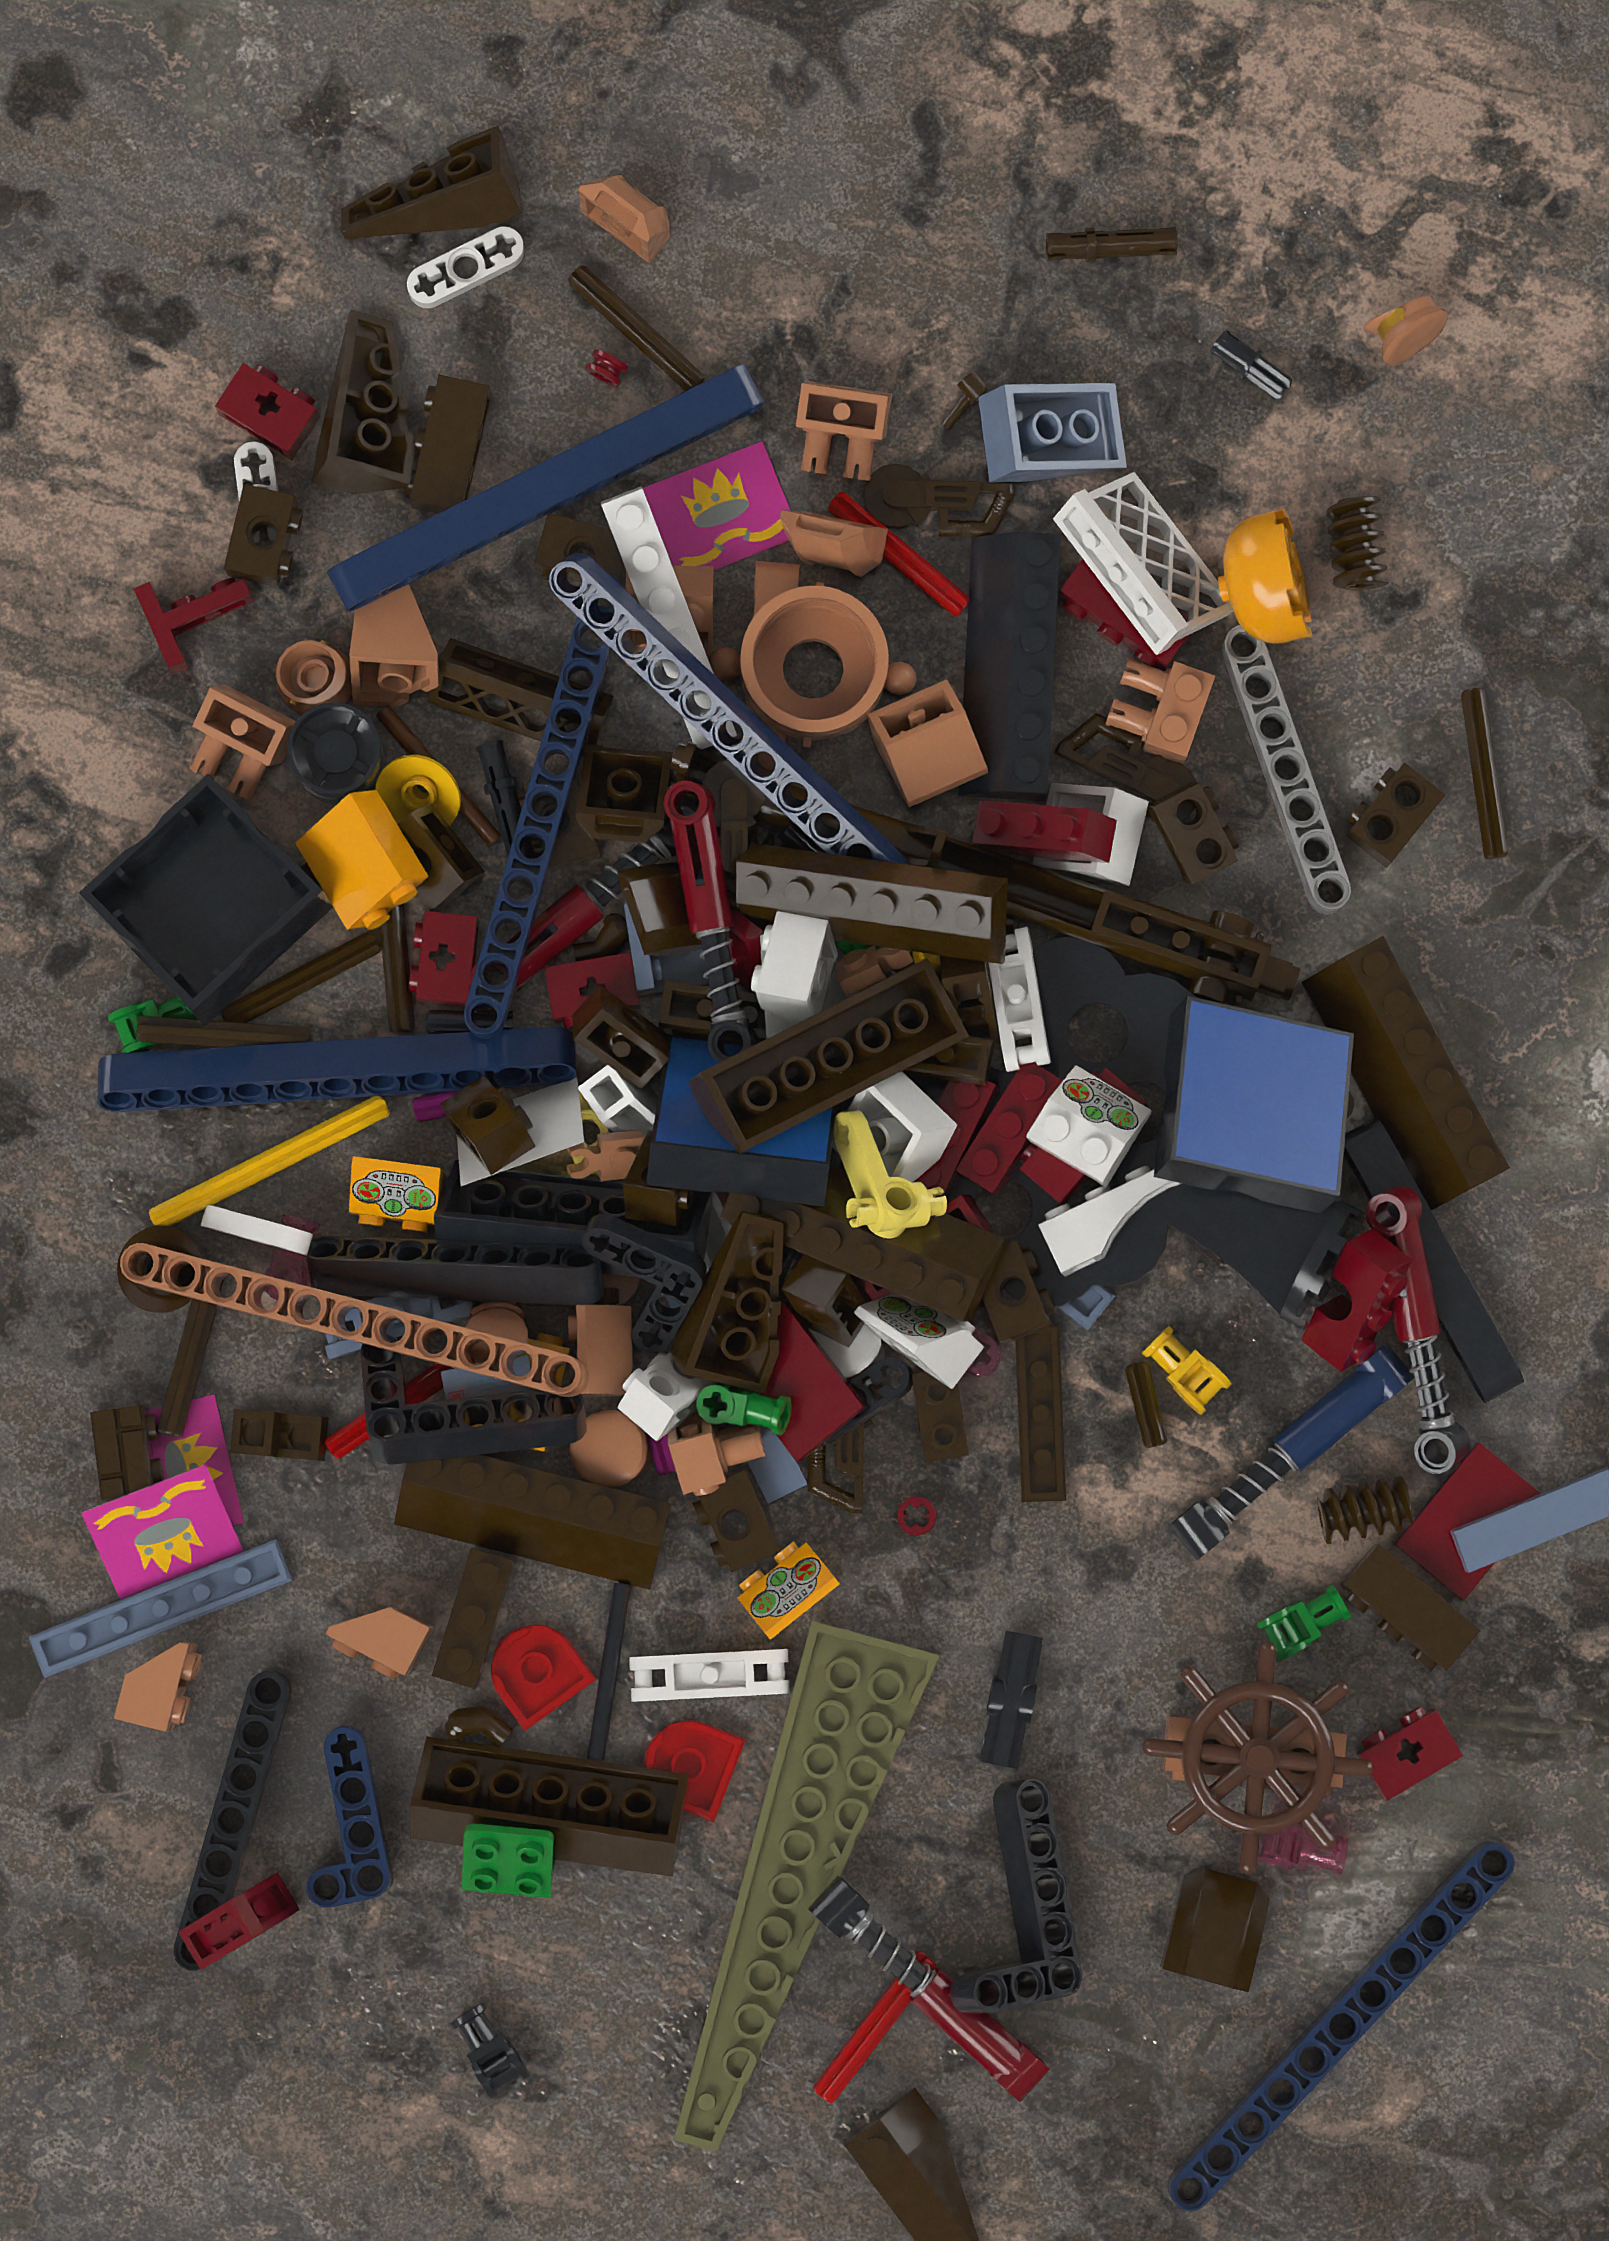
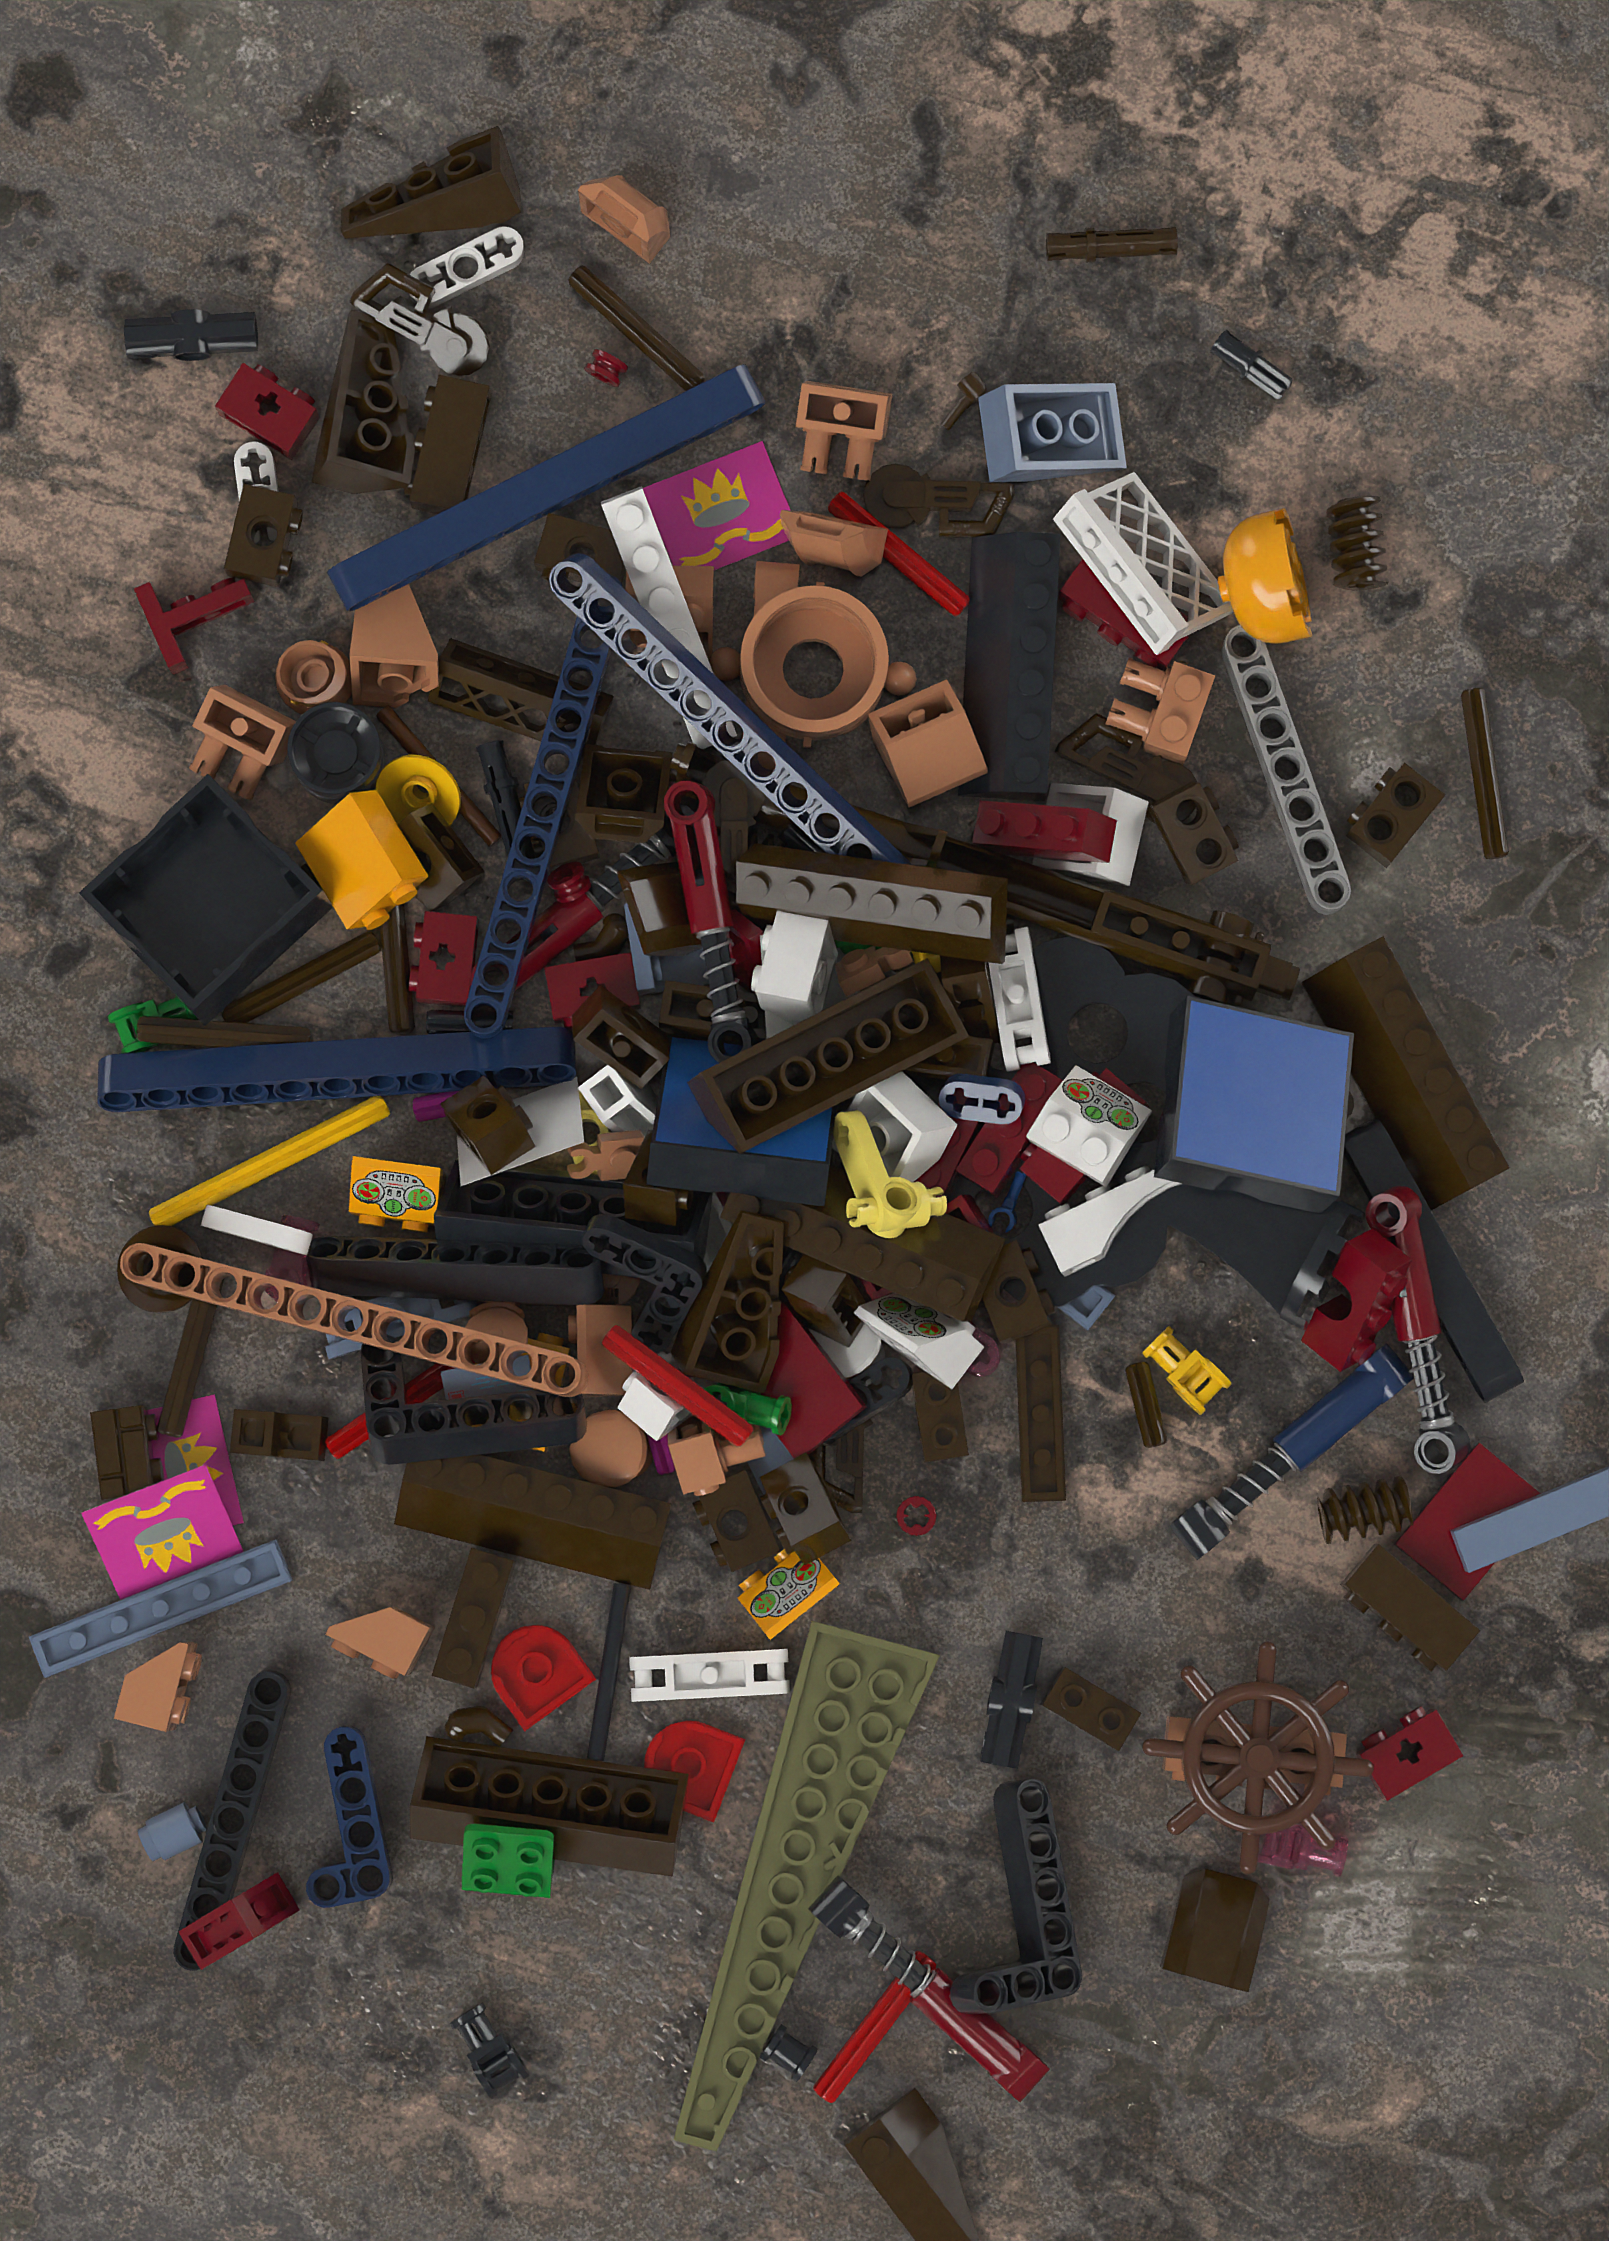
(172, 1831): none -> sand blue brick
(191, 335): none -> black piece
(454, 339): none -> piece
(569, 882): none -> dark red bush
(677, 1386): none -> red axle
(789, 2053): none -> black bush
(819, 1526): none -> dark brown brick
(982, 1094): none -> beam
(1009, 1202): none -> blue hand
(1090, 1708): none -> dark brown brick
(1300, 1624): green connector -> none
(1319, 2033): dark blue beam -> none
(1407, 328): nougat piece -> none

